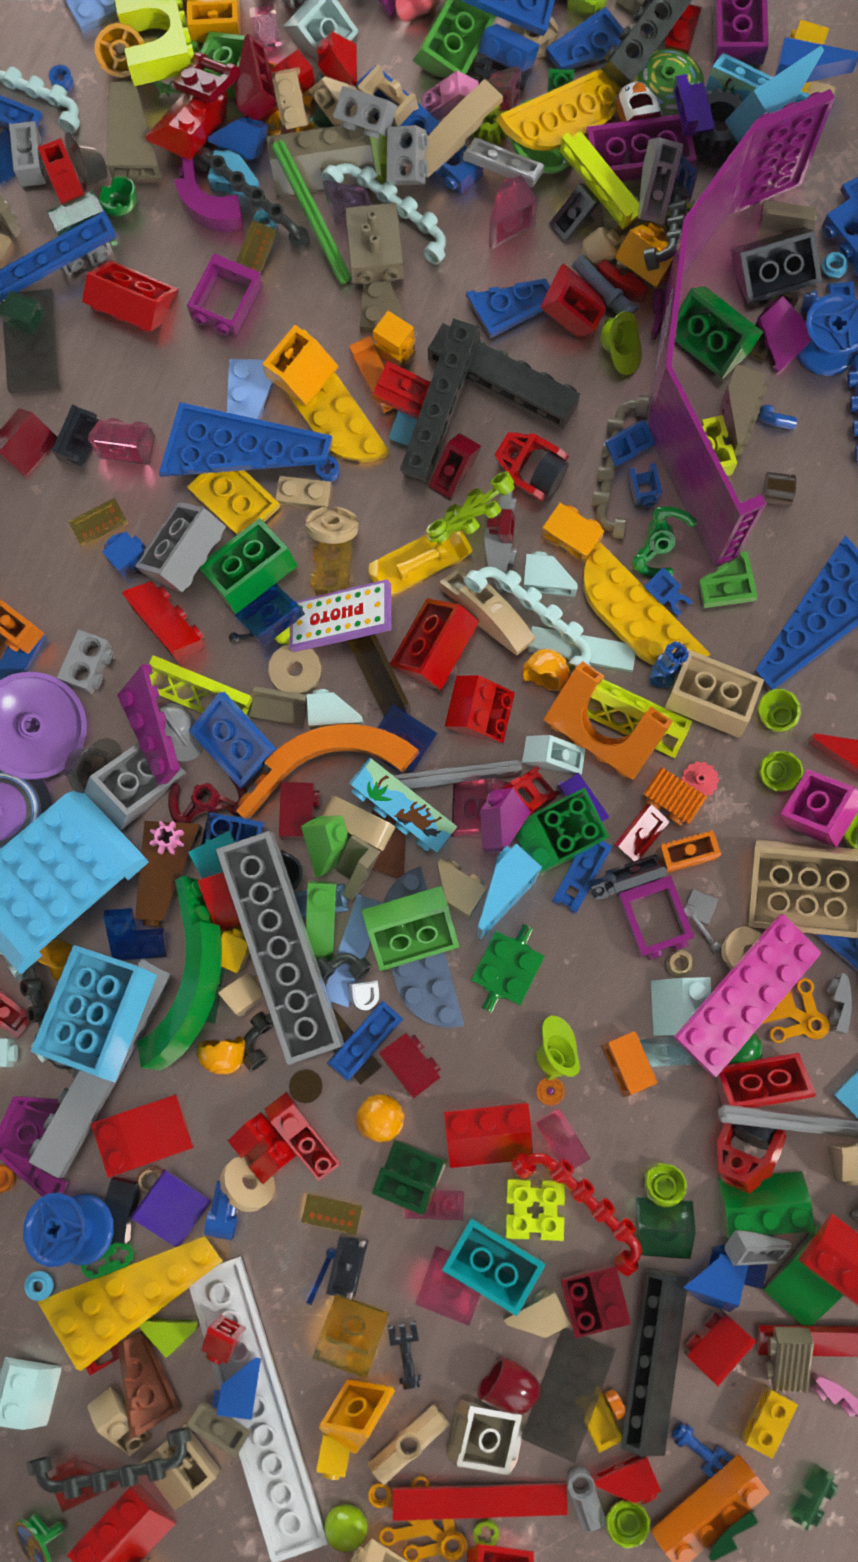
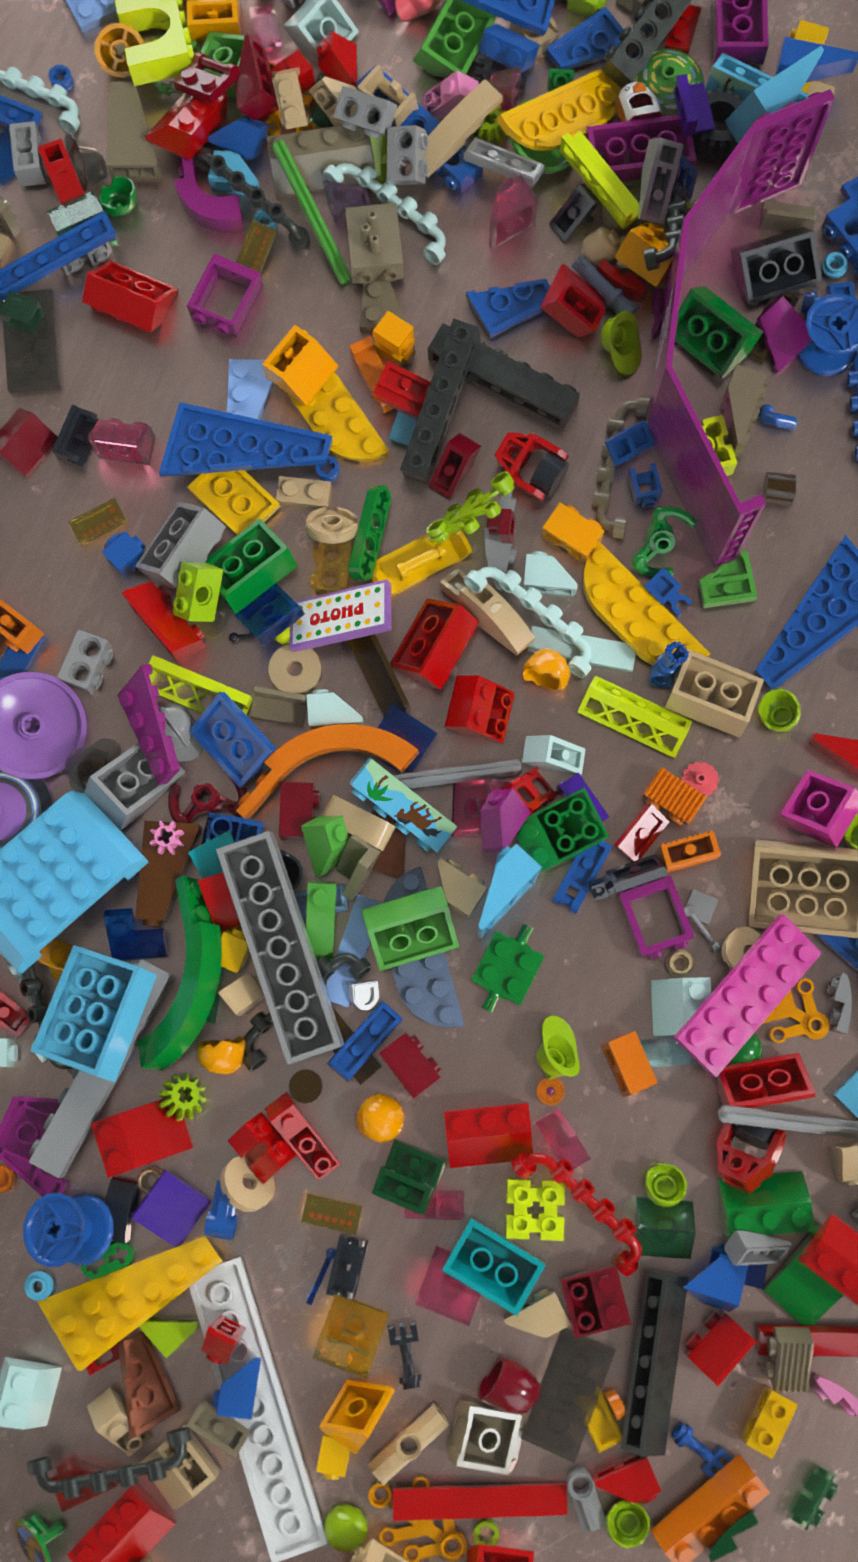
(172, 1094): none -> lime gear
(197, 591): none -> lime brick
(362, 561): none -> green beam
(571, 717): orange arch -> none
(780, 771): lime hair -> none

